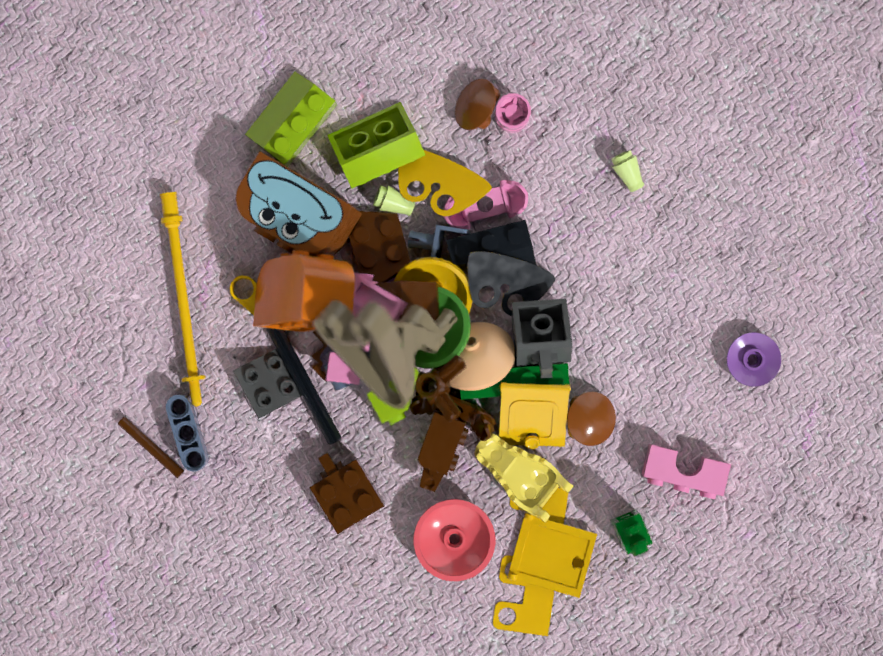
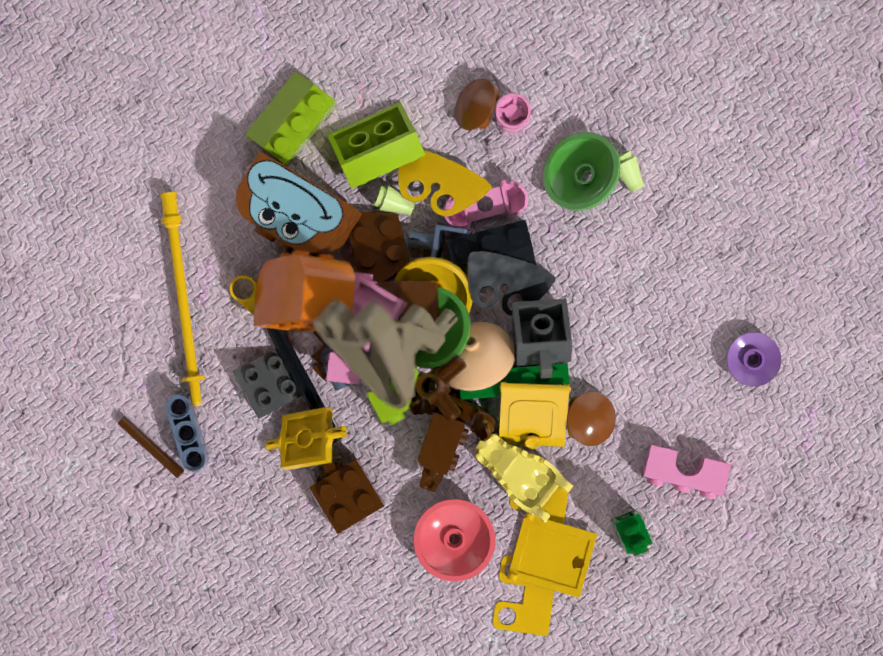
(306, 438): none -> yellow plate
(570, 165): none -> bright green dish

